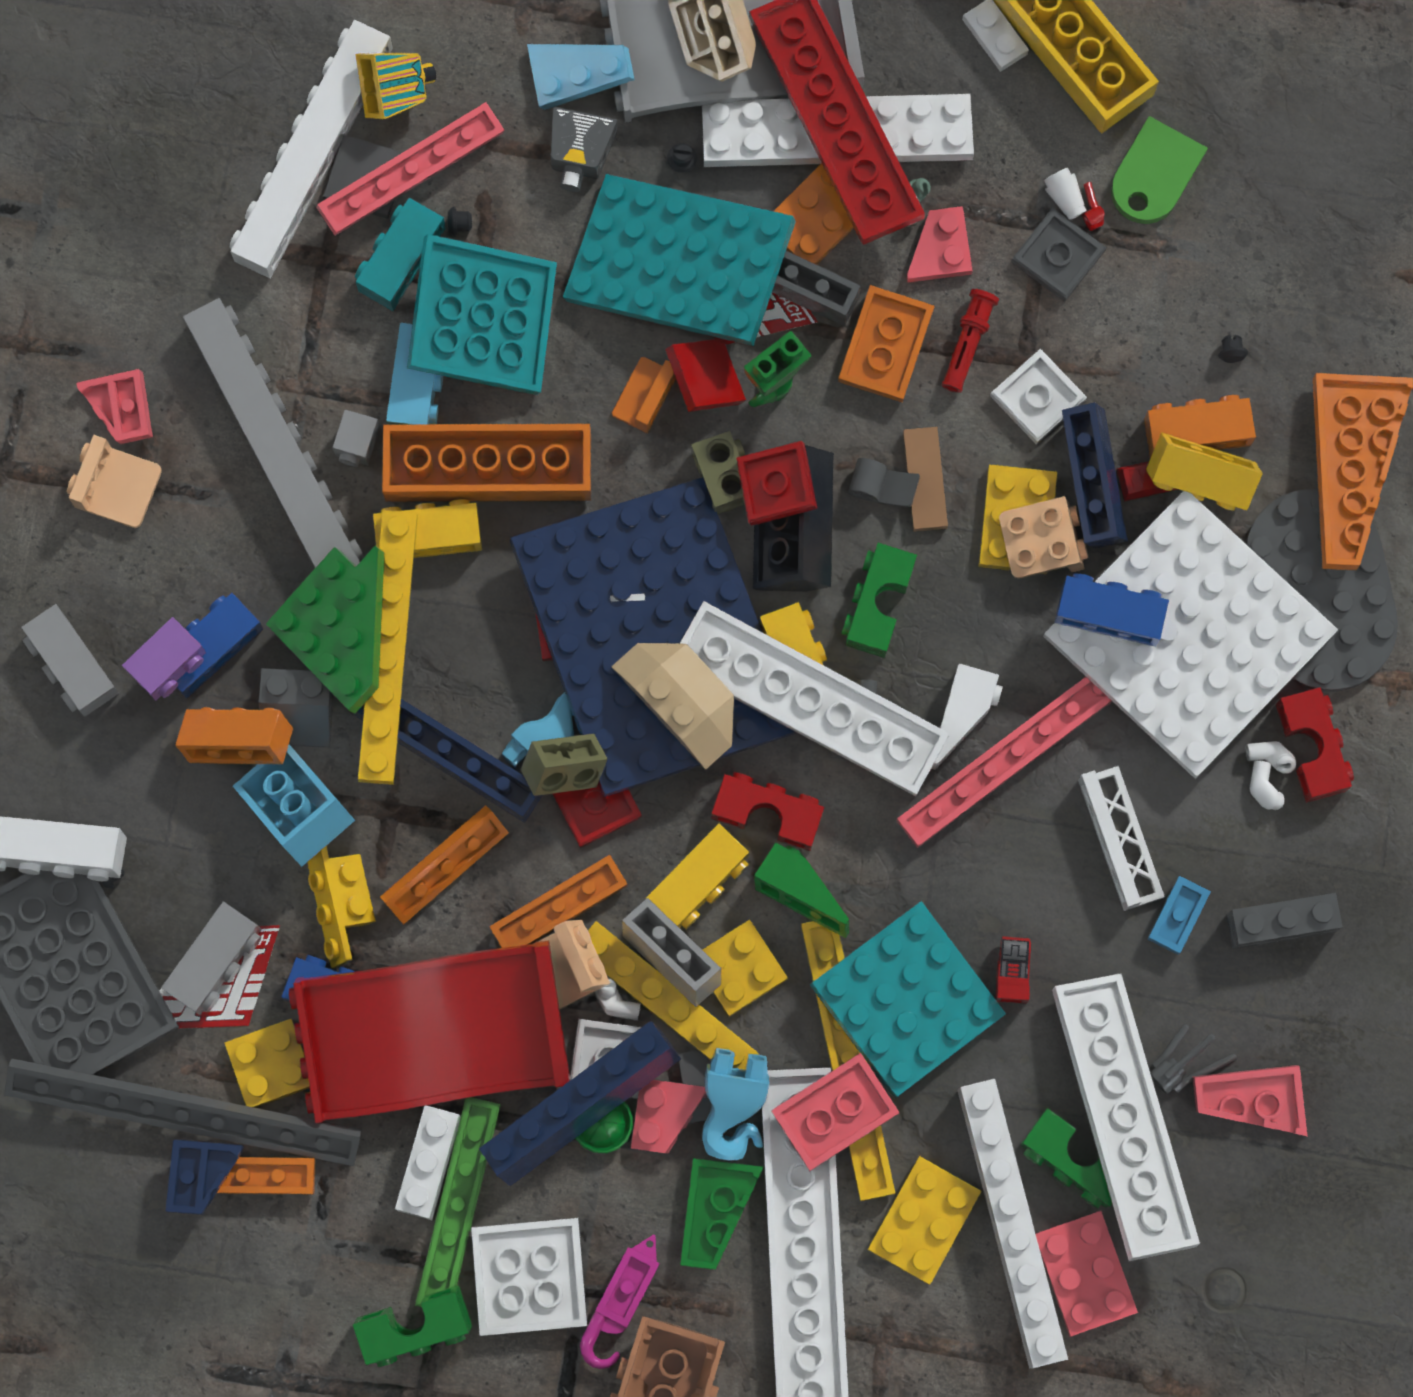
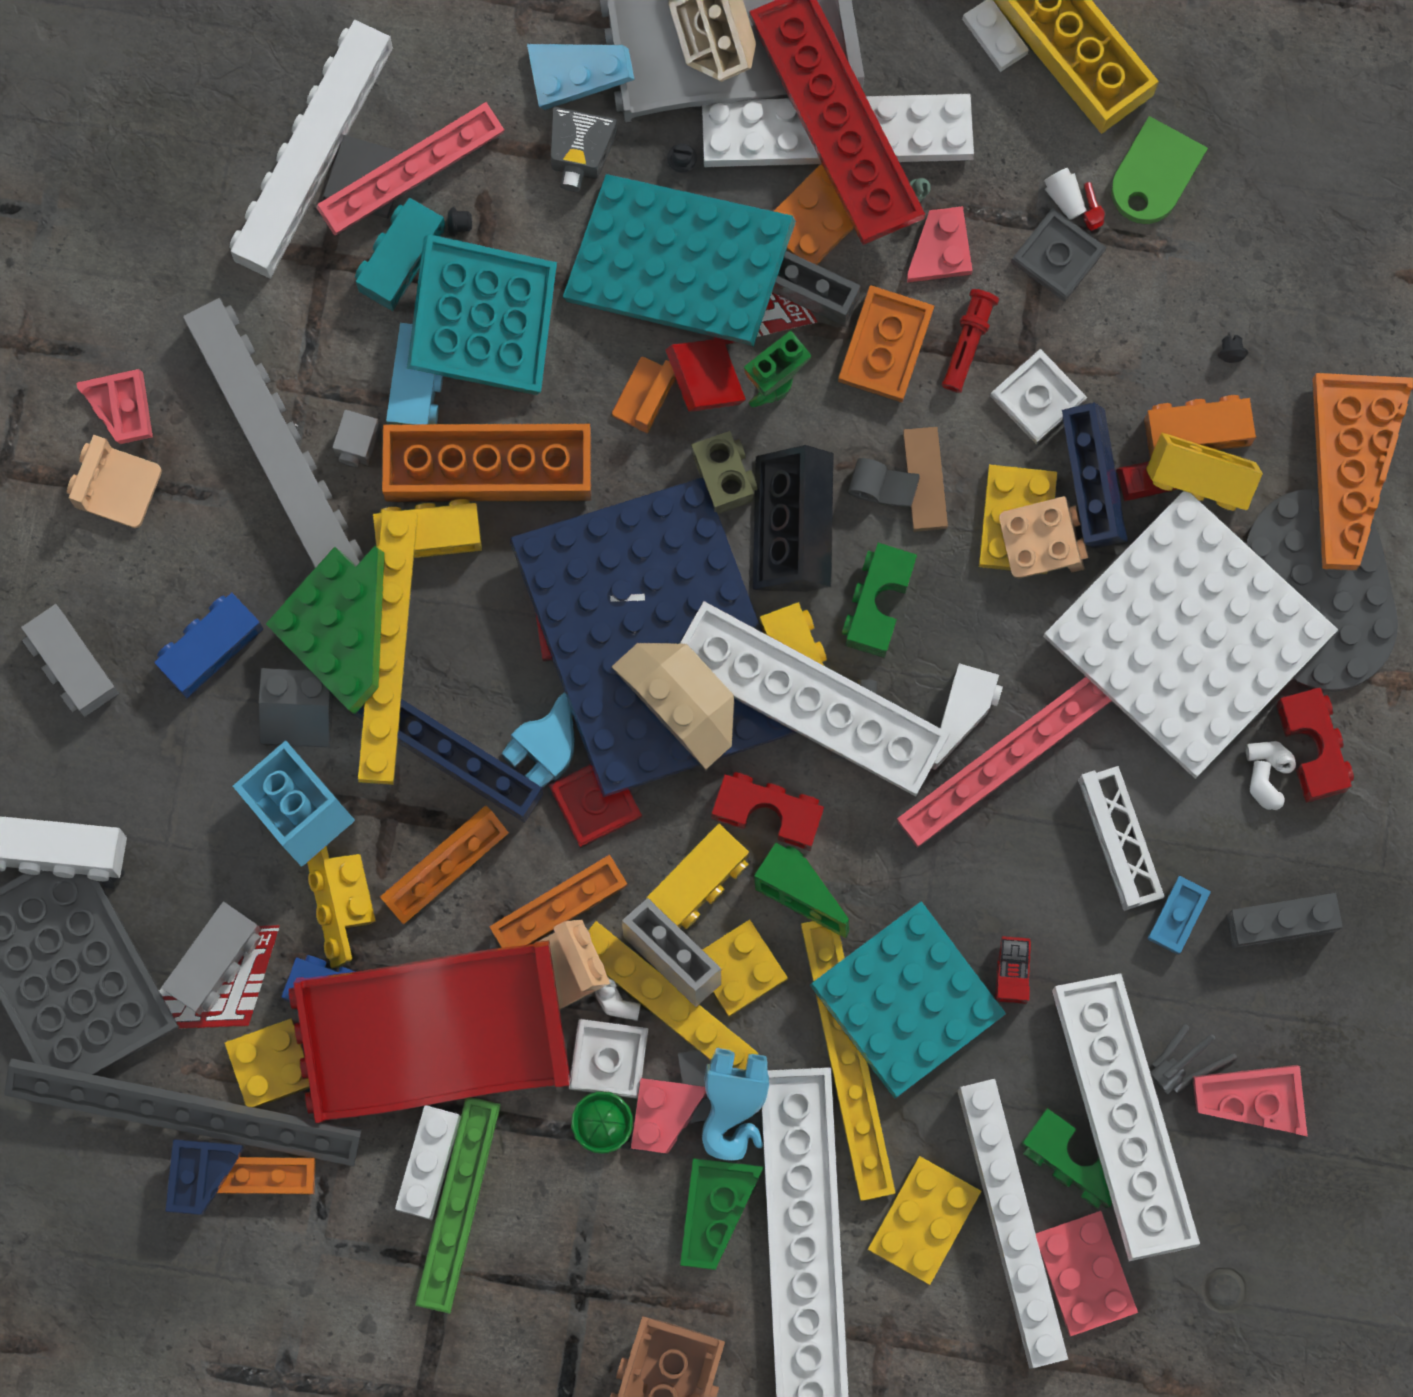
(165, 659): medium lavender brick -> none
(234, 736): orange brick -> none
(384, 1338): green arch -> none
(392, 82): yellow torso -> none
(529, 1276): white plate -> none
(564, 764): olive brick -> none
(580, 1103): dark blue brick -> none
(620, 1300): dark pink plate -> none
(776, 483): red tile -> none
(835, 1112): coral plate -> none
(1112, 609): blue brick -> none

